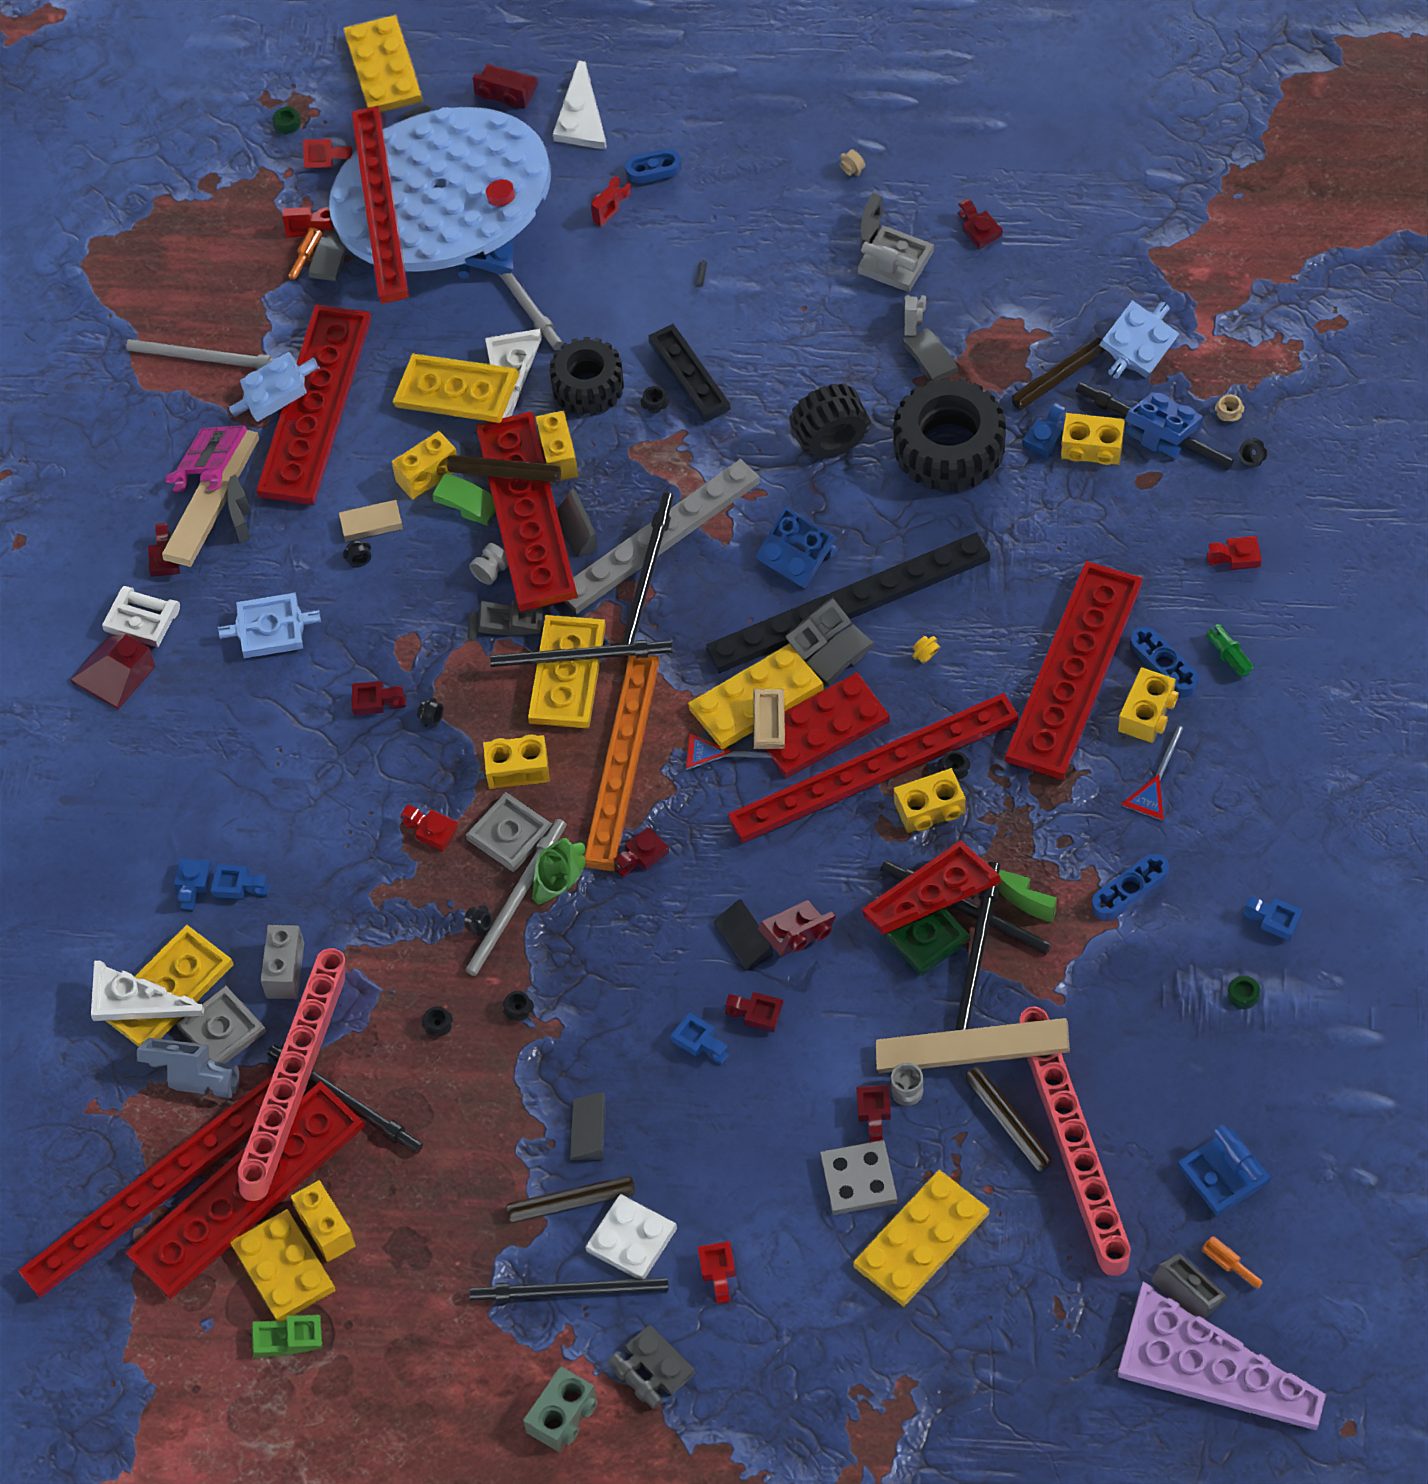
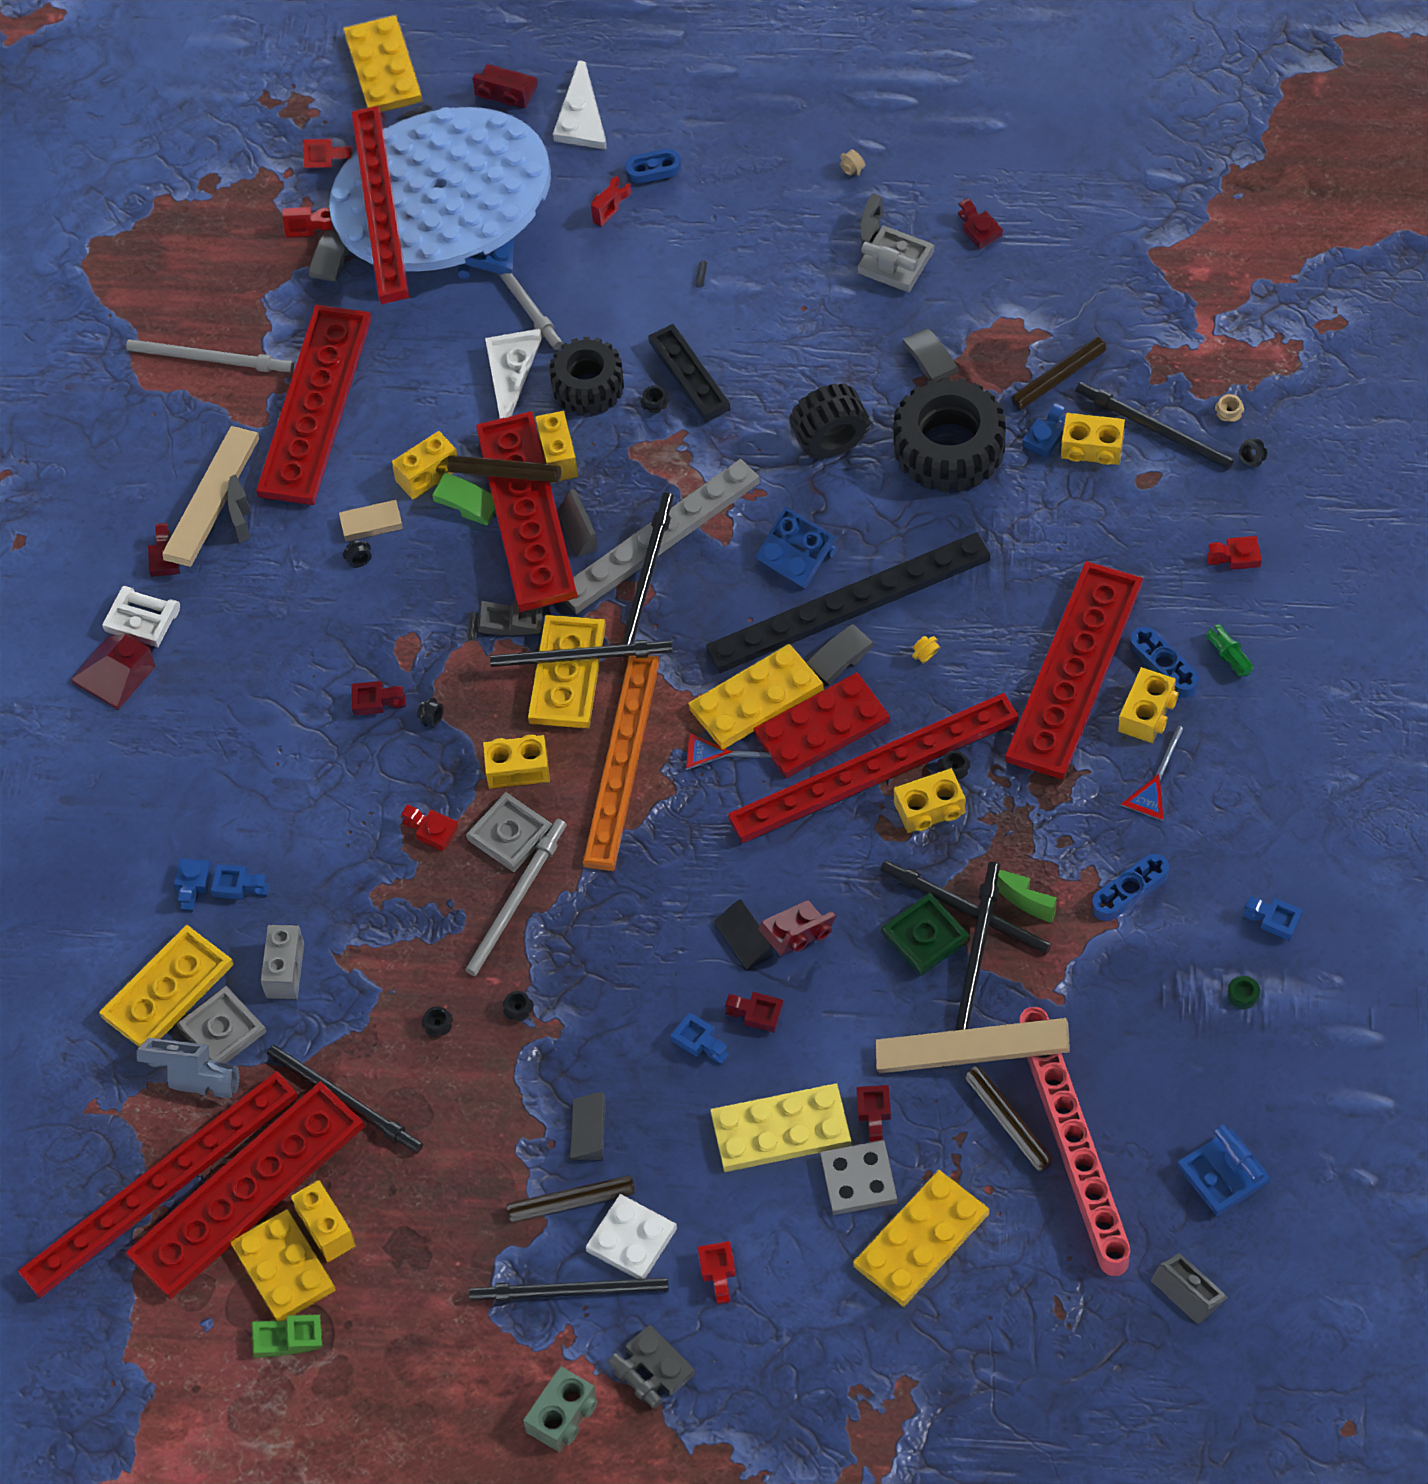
(126, 997): white wing -> none
(208, 456): dark pink flag -> none
(269, 625): light blue plate -> none
(273, 386): light blue plate -> none
(286, 120): dark green tile -> none
(289, 1084): coral beam -> none
(306, 251): orange axle -> none
(456, 388): yellow plate -> none
(478, 920): black plate -> none
(489, 564): light grey wheel -> none
(500, 192): red tile -> none
(557, 869): bright green hat -> none
(641, 850): dark red plate -> none
(769, 719): tan tile -> none
(780, 1127): none -> light yellow plate
(818, 628): dark grey slope -> none
(907, 1076): light grey wheel -> none
(913, 313): light grey plate -> none
(936, 885): red wing -> none
(1139, 339): light blue plate -> none
(1161, 423): blue plate -> none
(1201, 1361): lavender wing -> none
(1229, 1260): orange axle -> none

